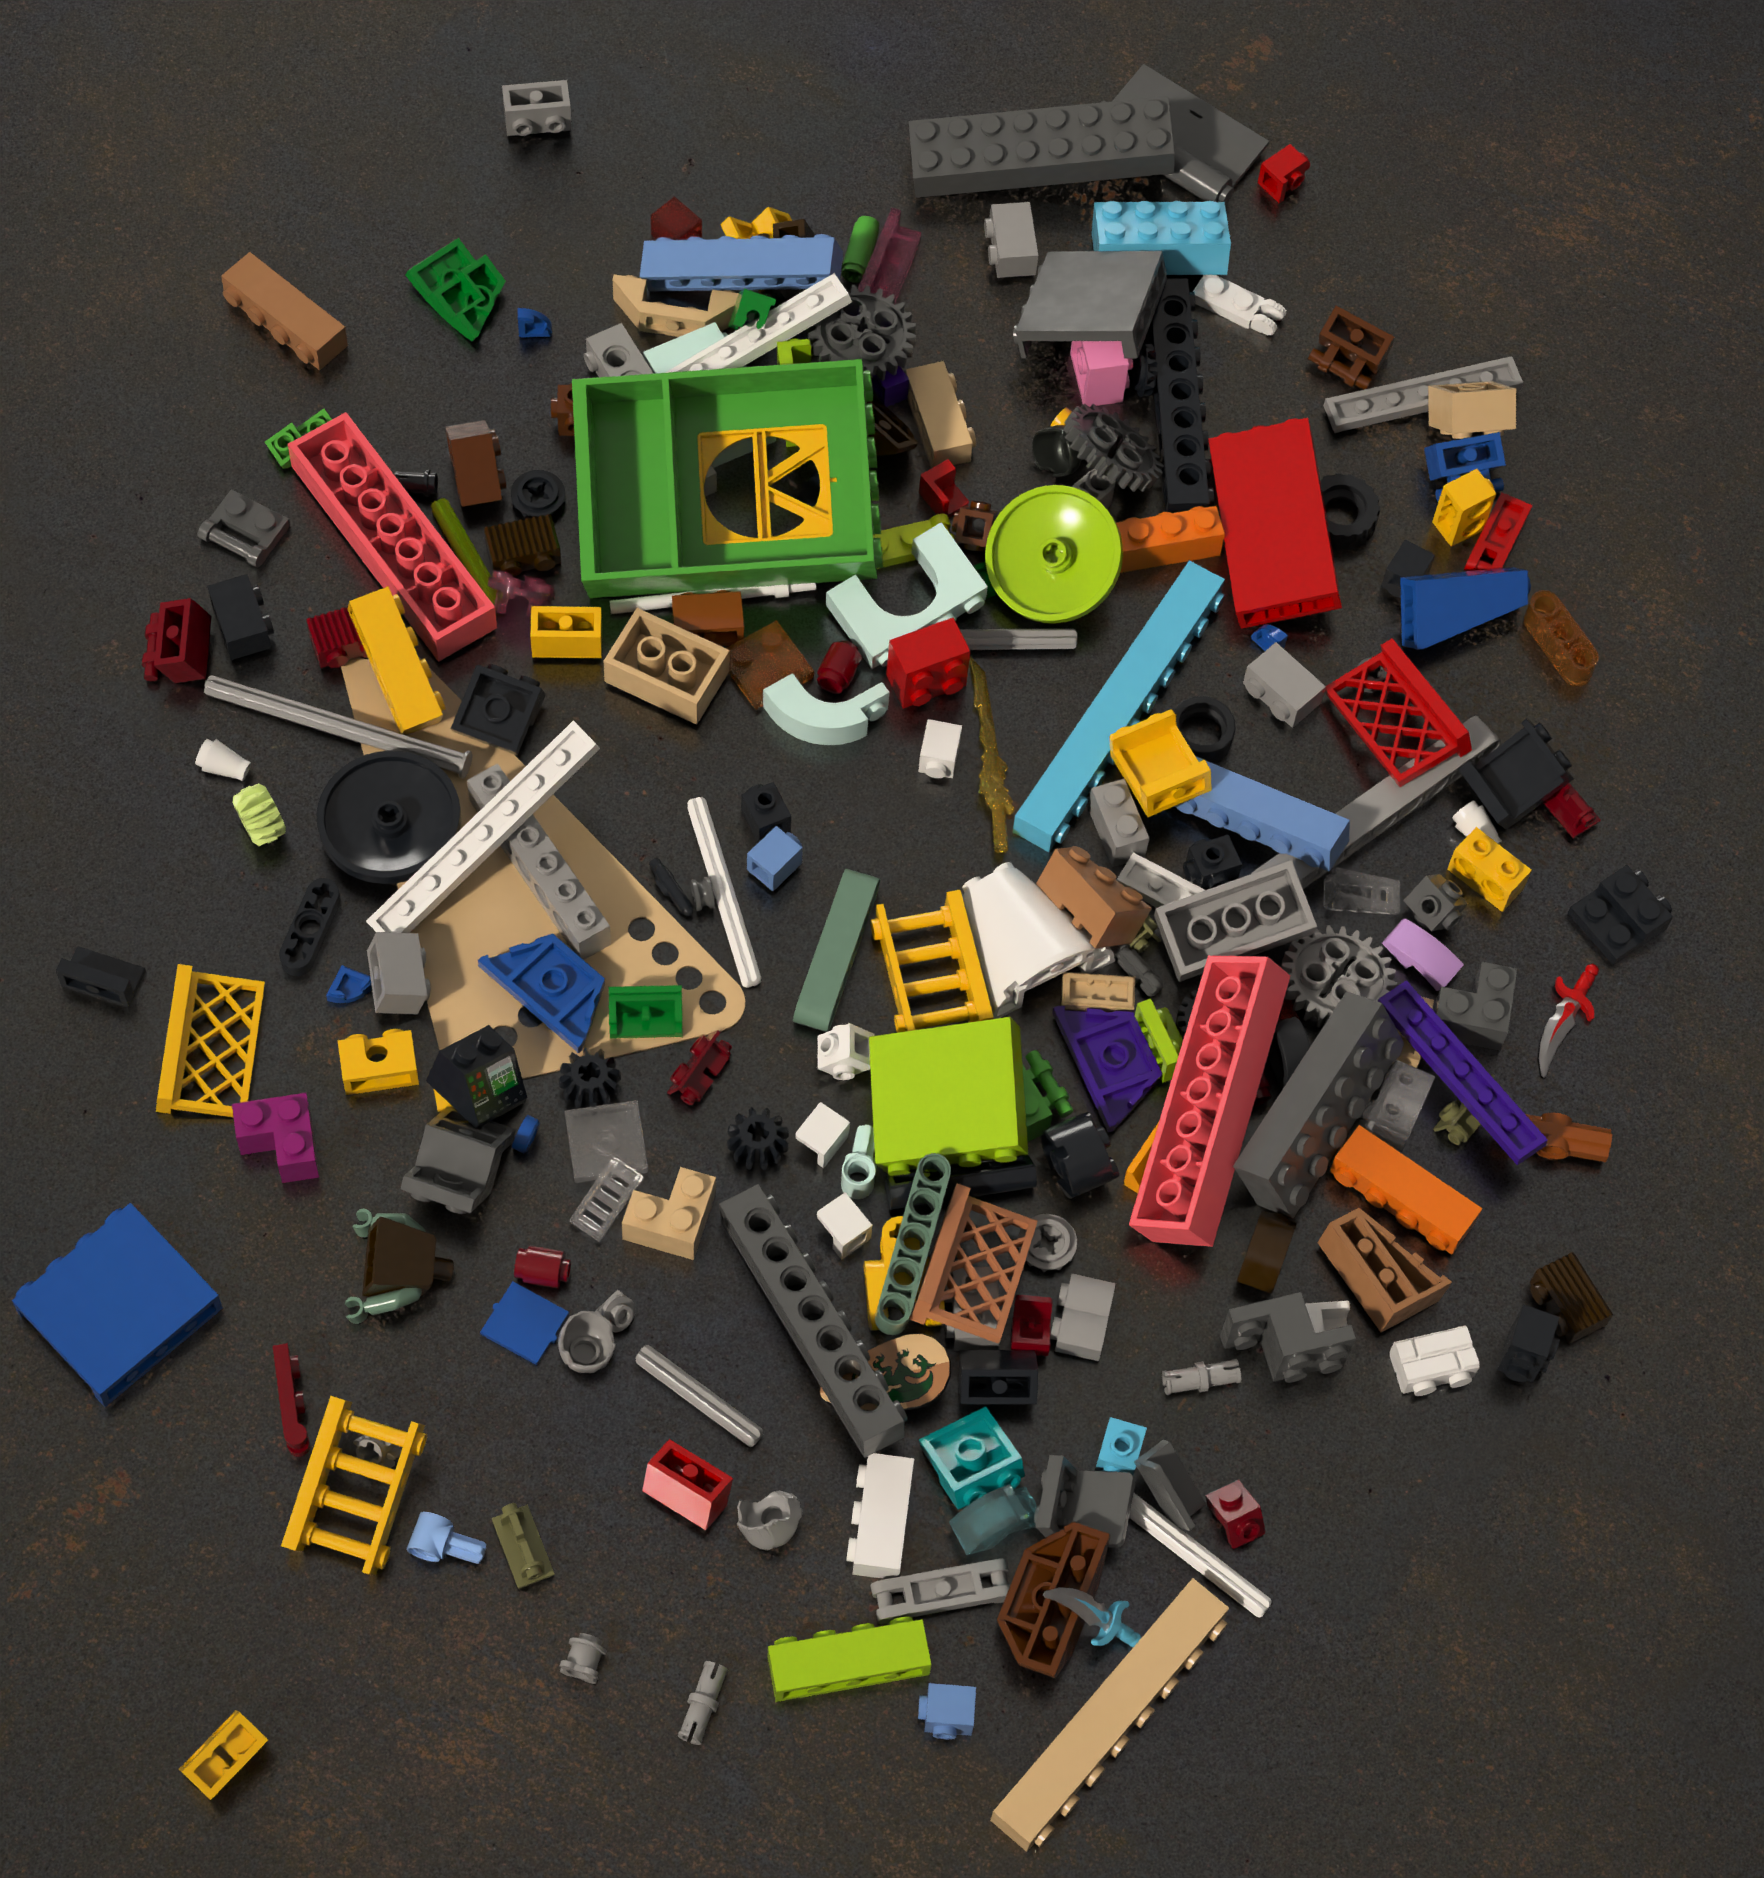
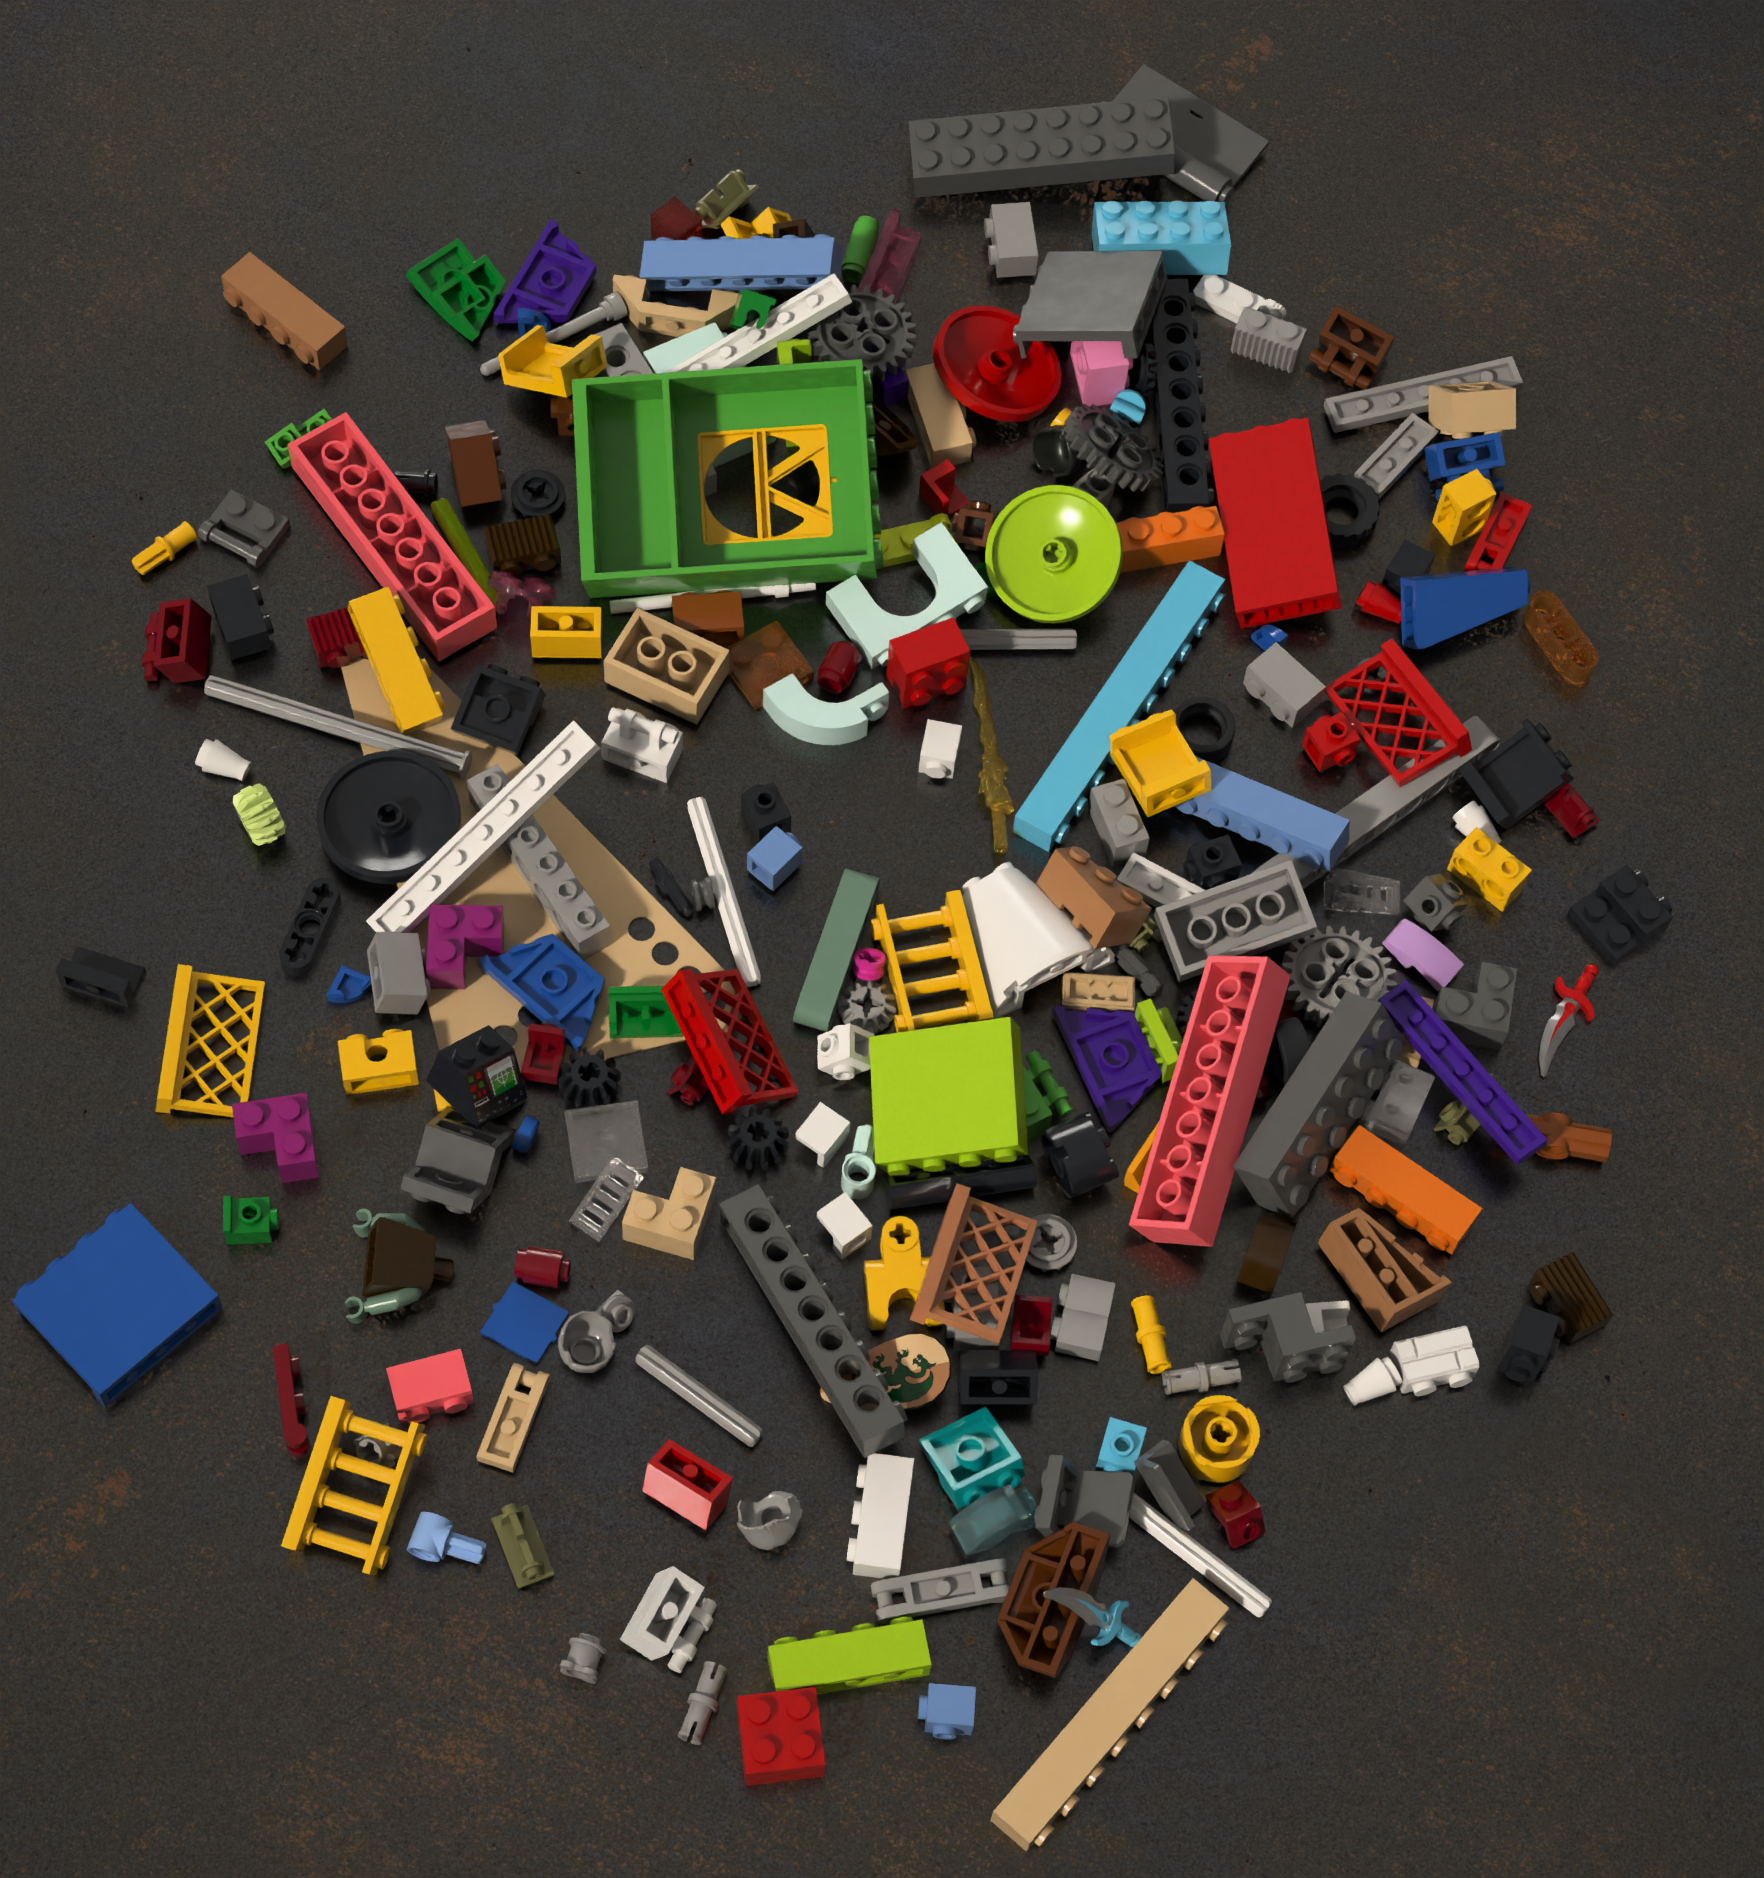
(164, 548): none -> yellow axle
(223, 1754): yellow brick -> none
(249, 1231): none -> green brick
(430, 1386): none -> coral brick
(458, 934): none -> magenta brick
(512, 1418): none -> tan plate
(537, 108): light grey brick -> none
(544, 1053): none -> dark red bracket
(549, 280): none -> dark purple wing
(550, 367): none -> yellow panel
(611, 308): none -> light grey piece
(642, 744): none -> white brick
(663, 1614): none -> white brick
(713, 1046): none -> red fence
(735, 194): none -> olive hinge
(780, 1736): none -> red brick
(868, 964): none -> dark pink bush
(878, 1017): none -> light grey gear
(917, 1227): sand green beam -> none
(985, 367): none -> red dish
(1129, 405): none -> medium azure plate
(1151, 1334): none -> yellow pin
(1231, 1423): none -> yellow brick
(1268, 339): none -> light grey brick
(1283, 172): red brick -> none
(1331, 741): none -> red brick
(1373, 1381): none -> white cone
(1380, 602): none -> red cone
(1397, 454): none -> light grey plate

